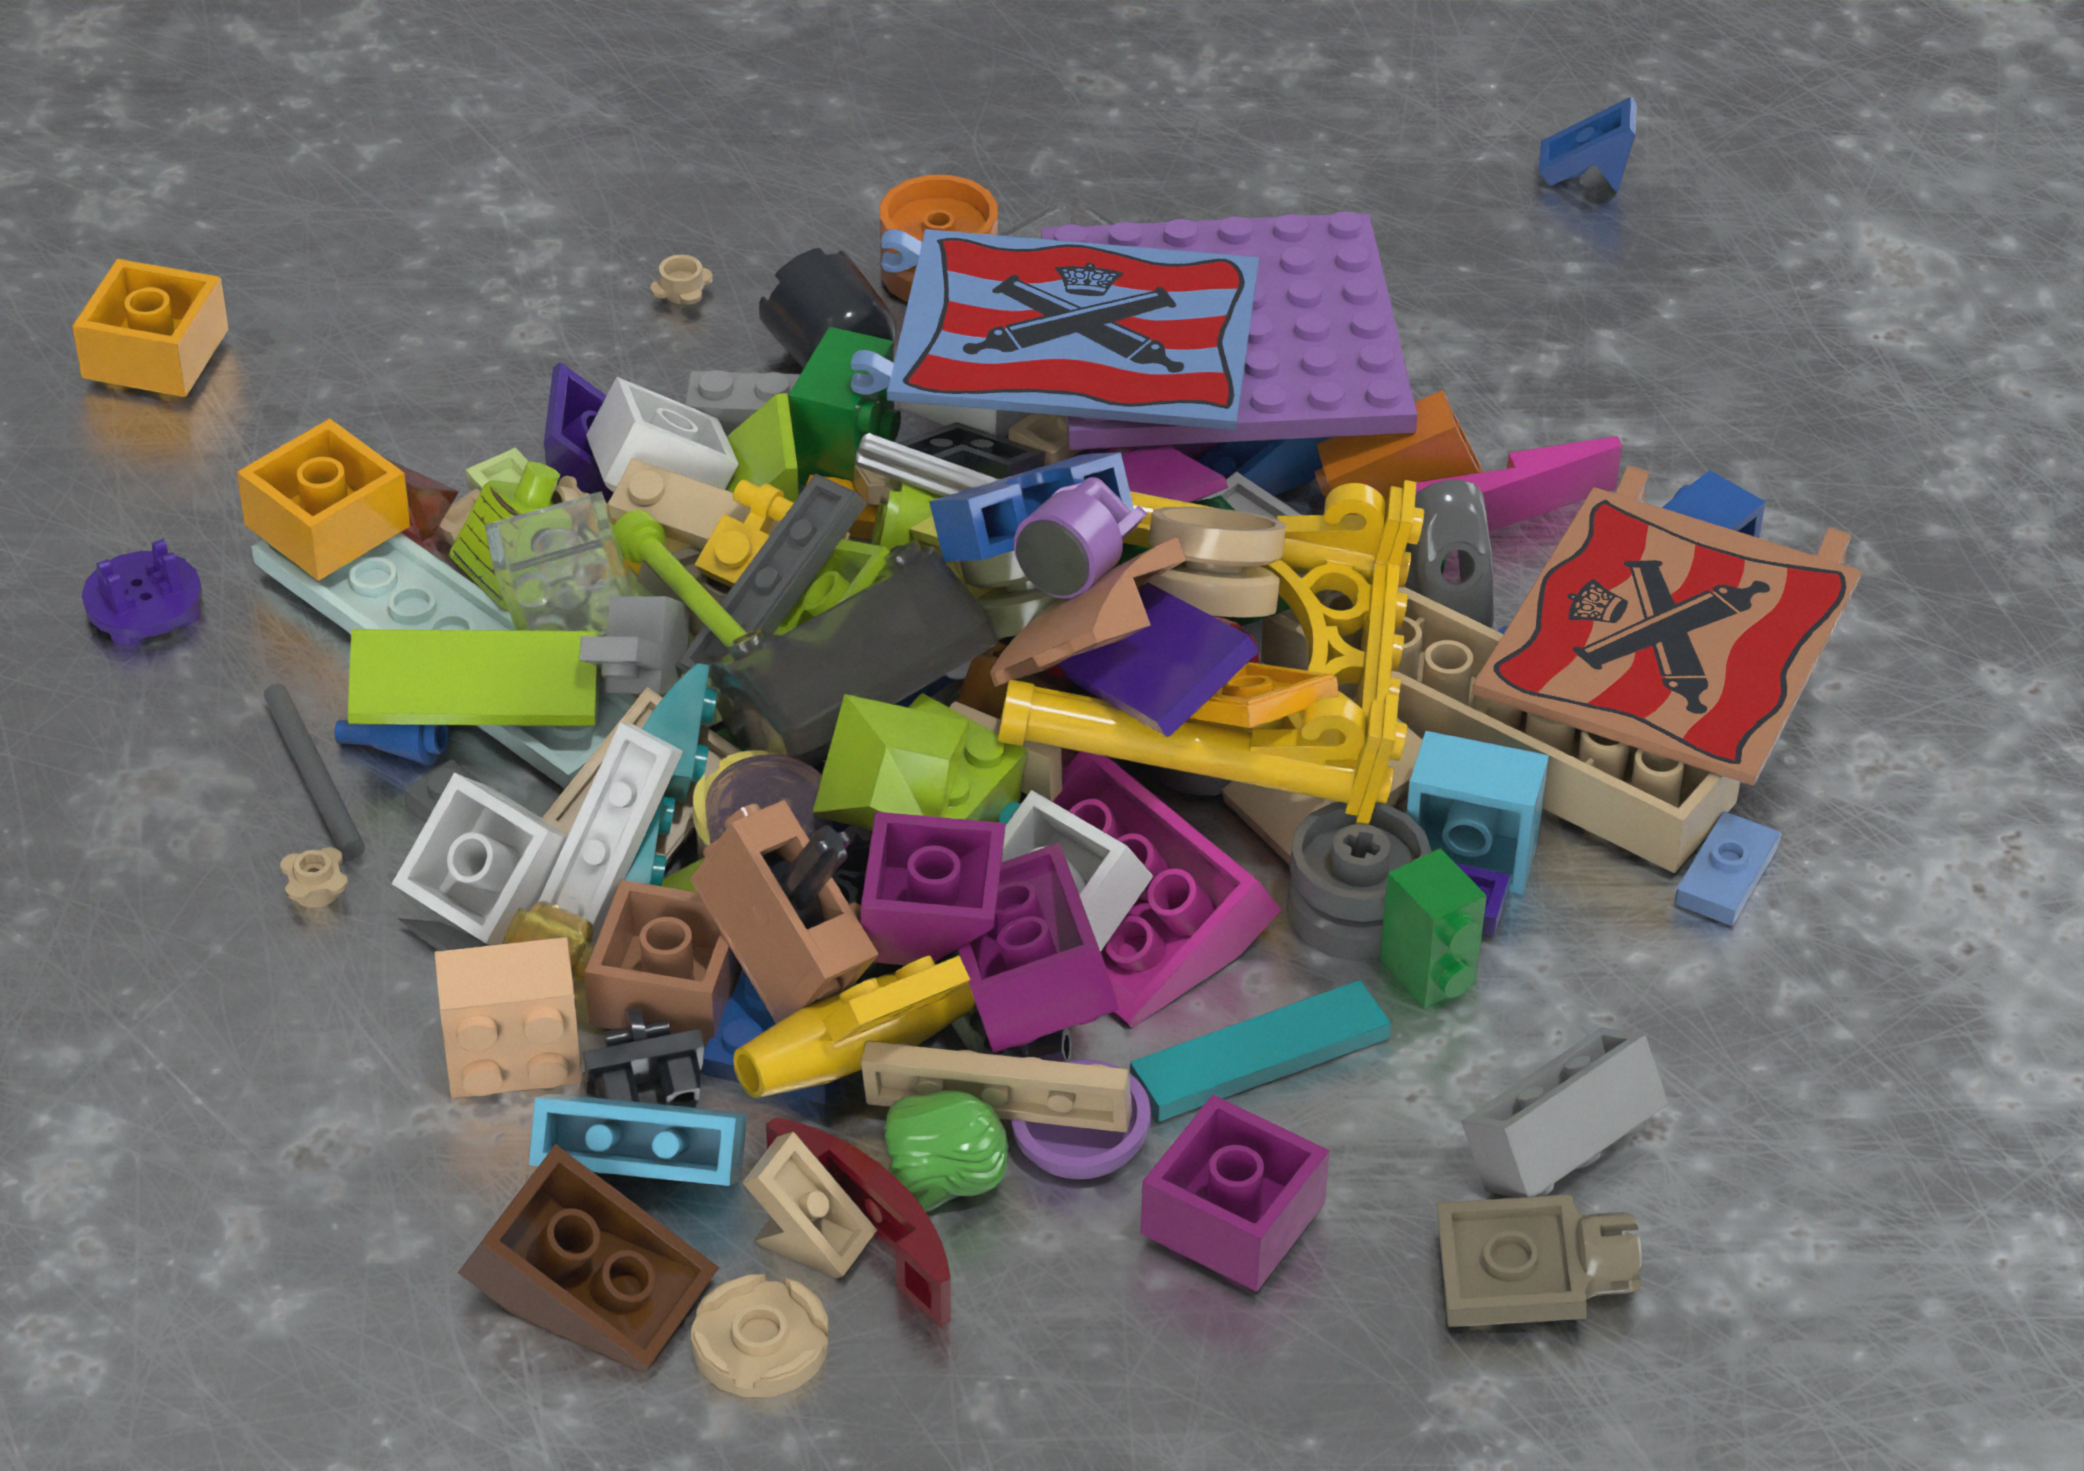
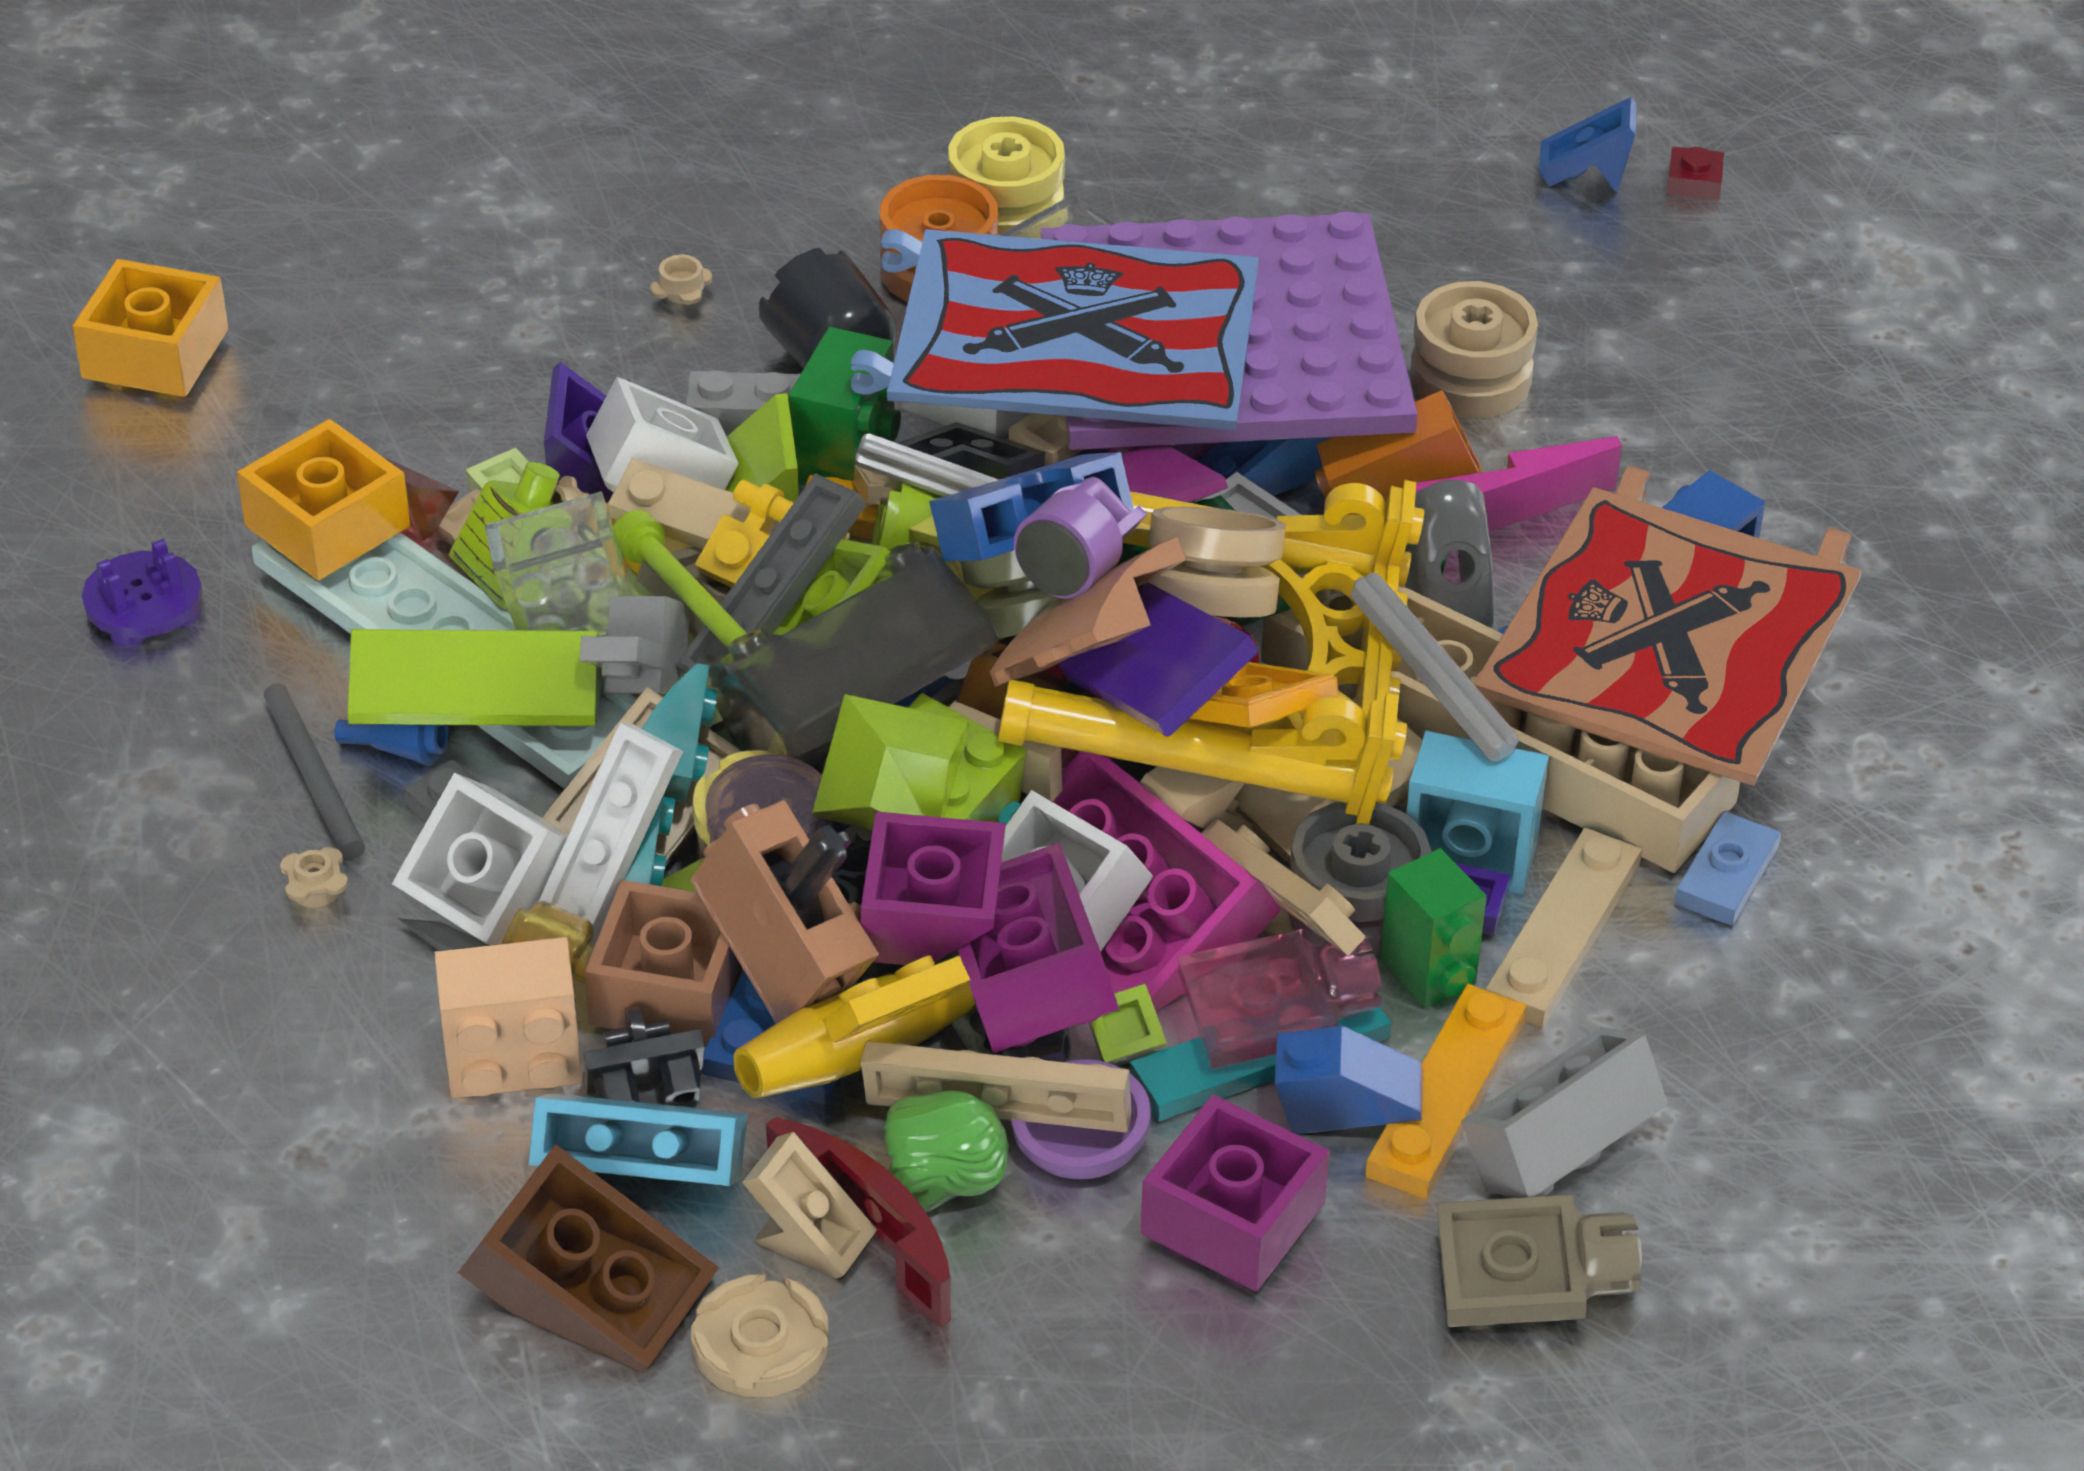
(1014, 161): none -> light yellow wheel
(1130, 1030): none -> lime plate
(1197, 796): none -> tan slope
(1272, 987): none -> clear pink plate
(1321, 910): none -> tan plate
(1344, 1081): none -> blue slope
(1434, 667): none -> light grey axle
(1454, 1083): none -> light orange plate
(1475, 347): none -> tan wheel
(1565, 923): none -> tan plate
(1695, 172): none -> dark red plate

